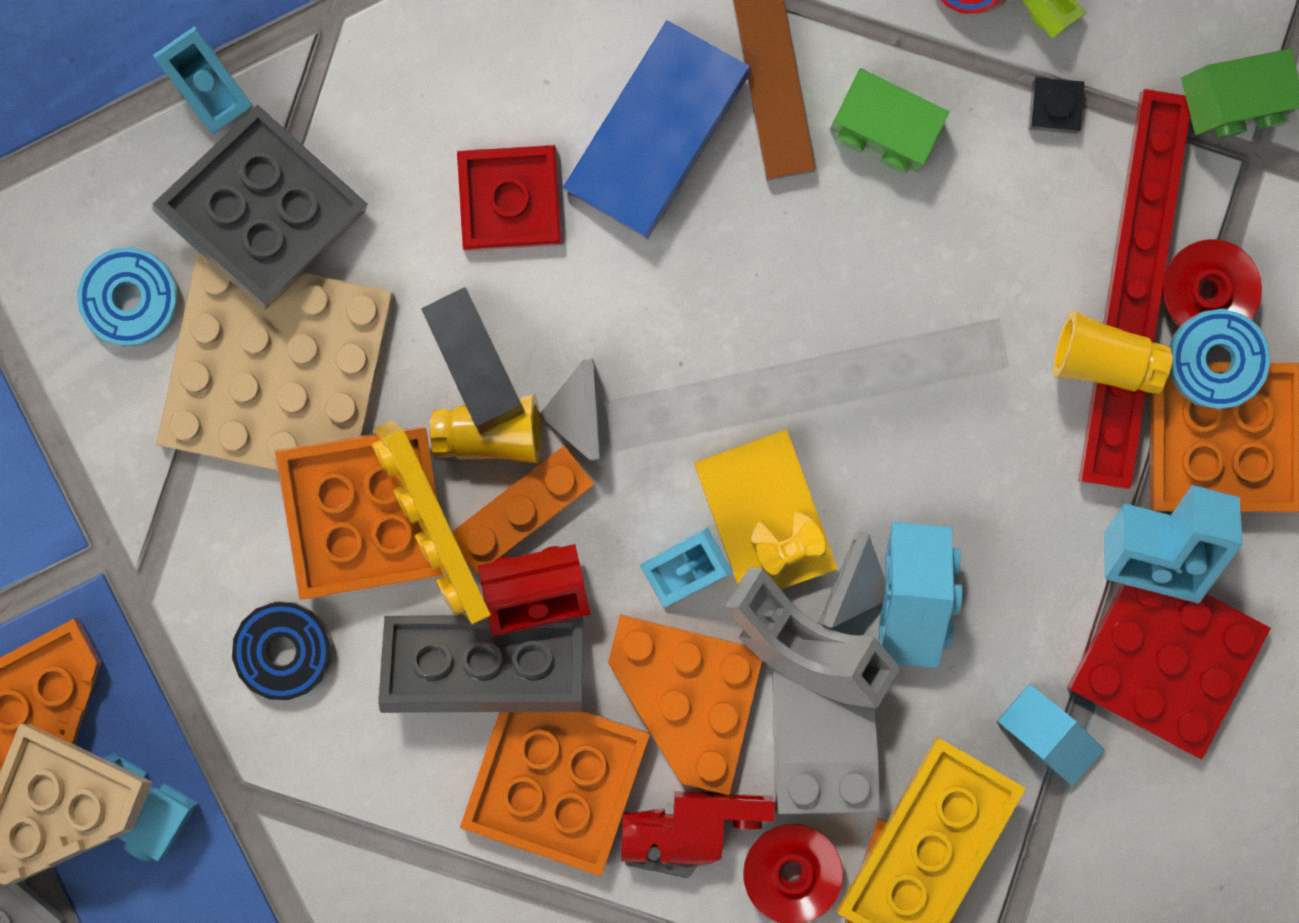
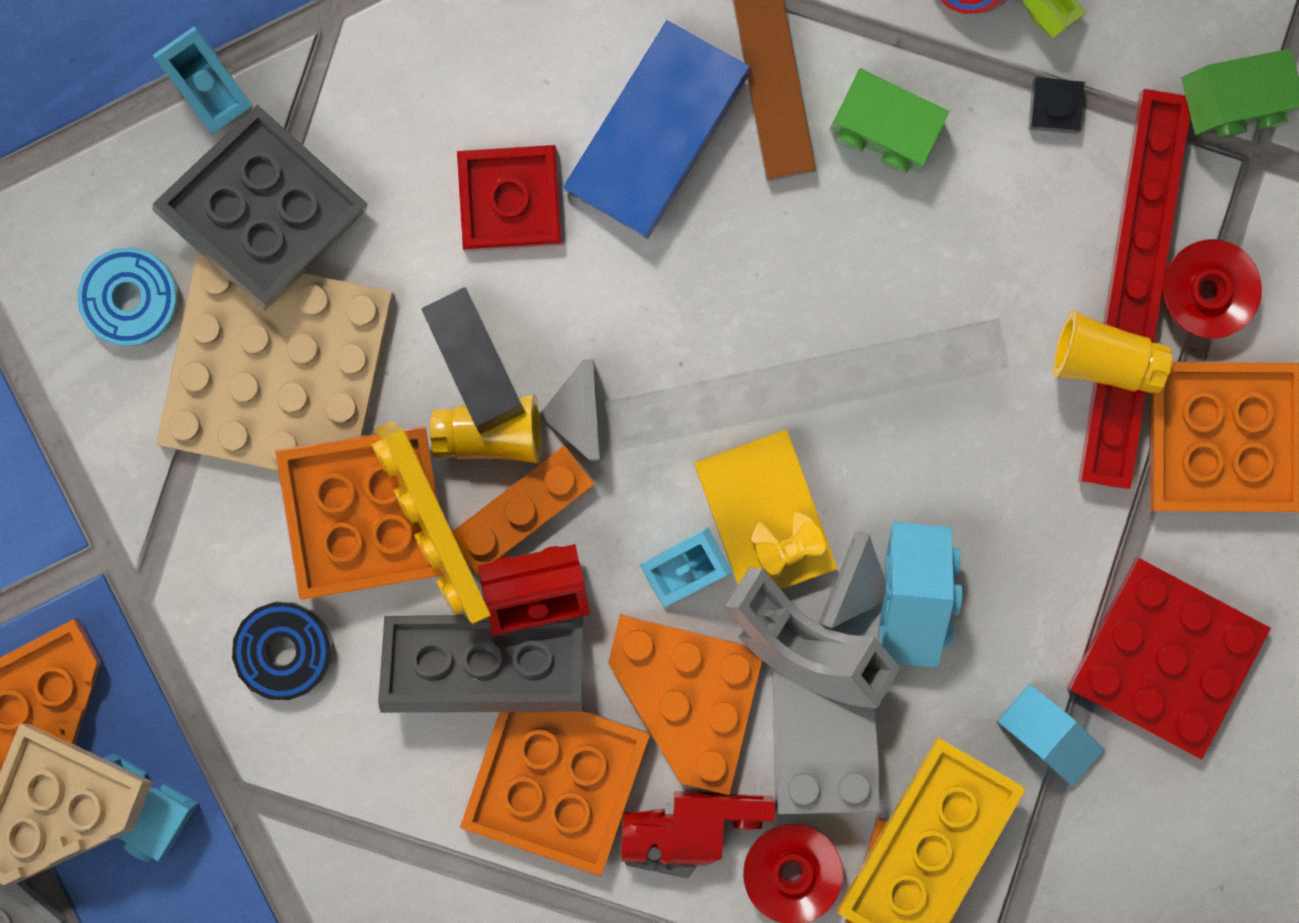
(1177, 551): medium azure brick -> none
(1247, 354): medium azure tile -> none

